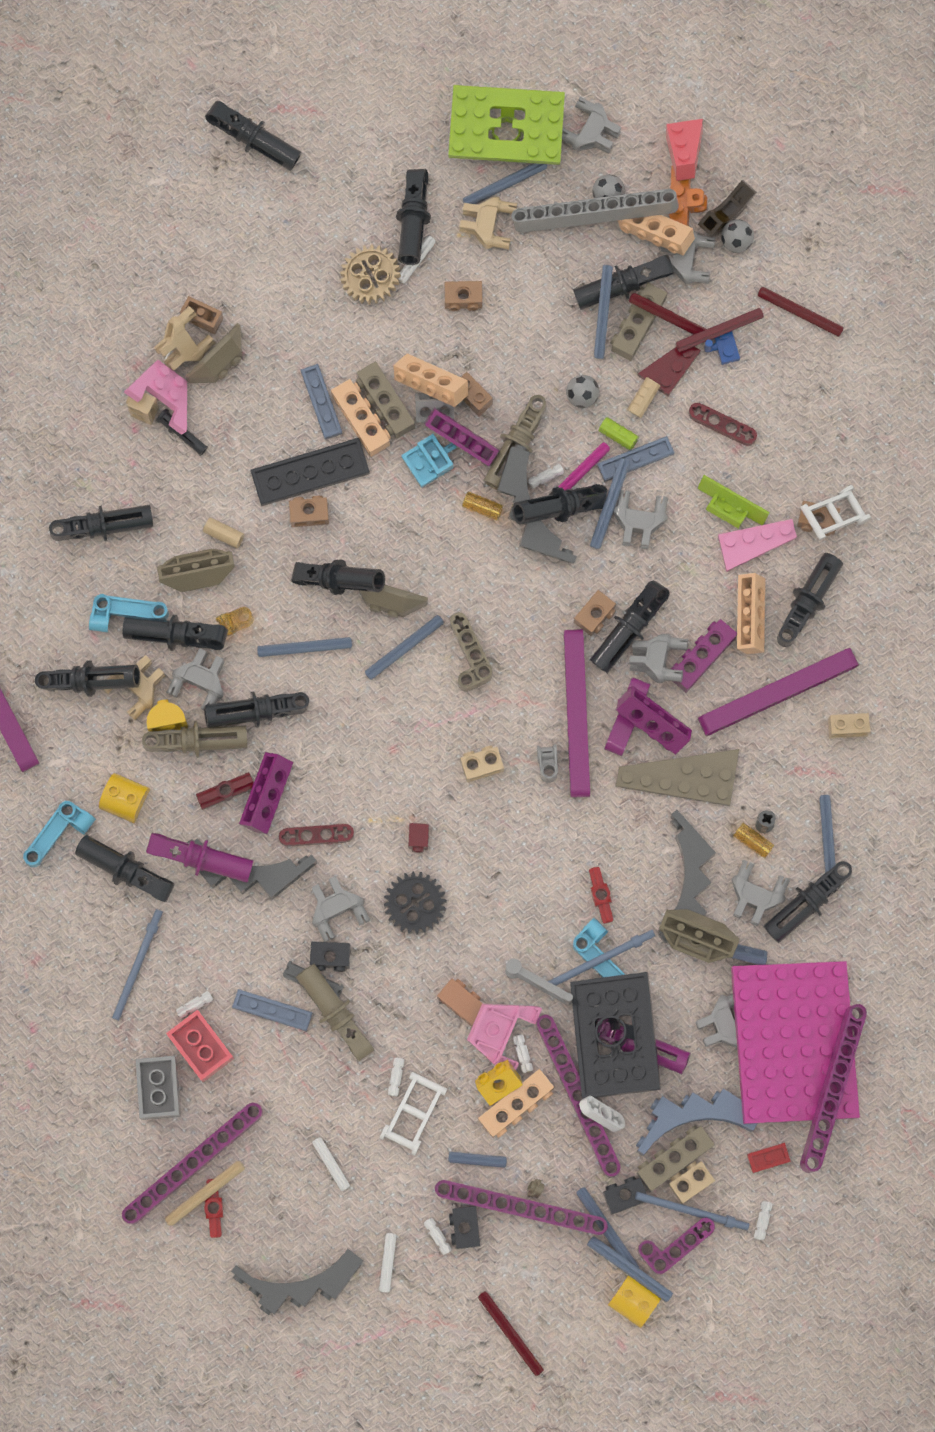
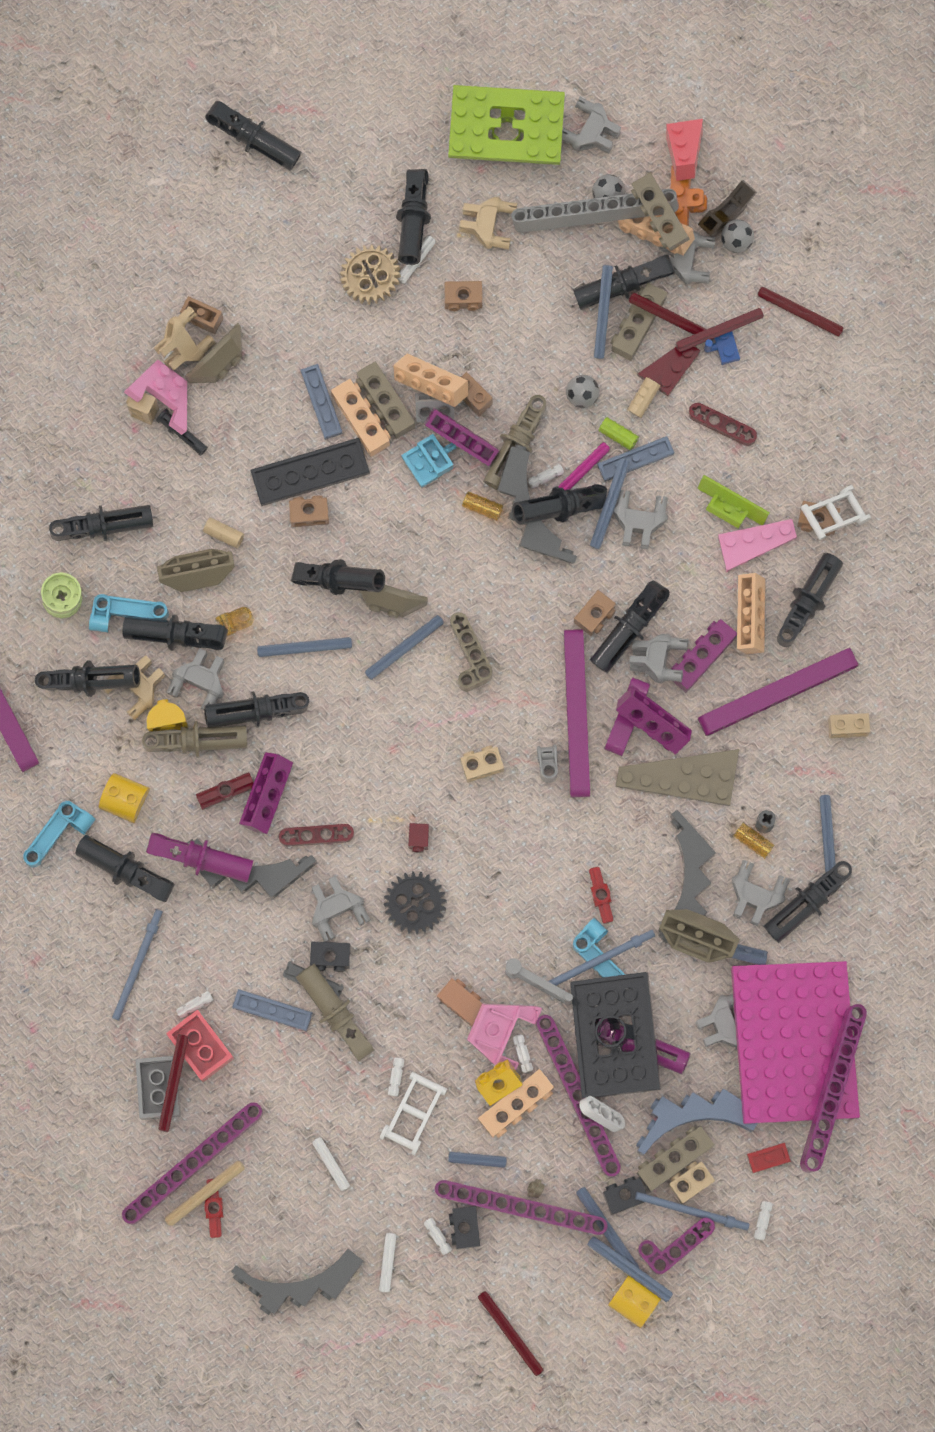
(67, 586): none -> yellowish green wheel
(173, 1083): none -> dark red axle
(504, 183): sand blue axle -> none
(641, 188): none -> dark tan brick

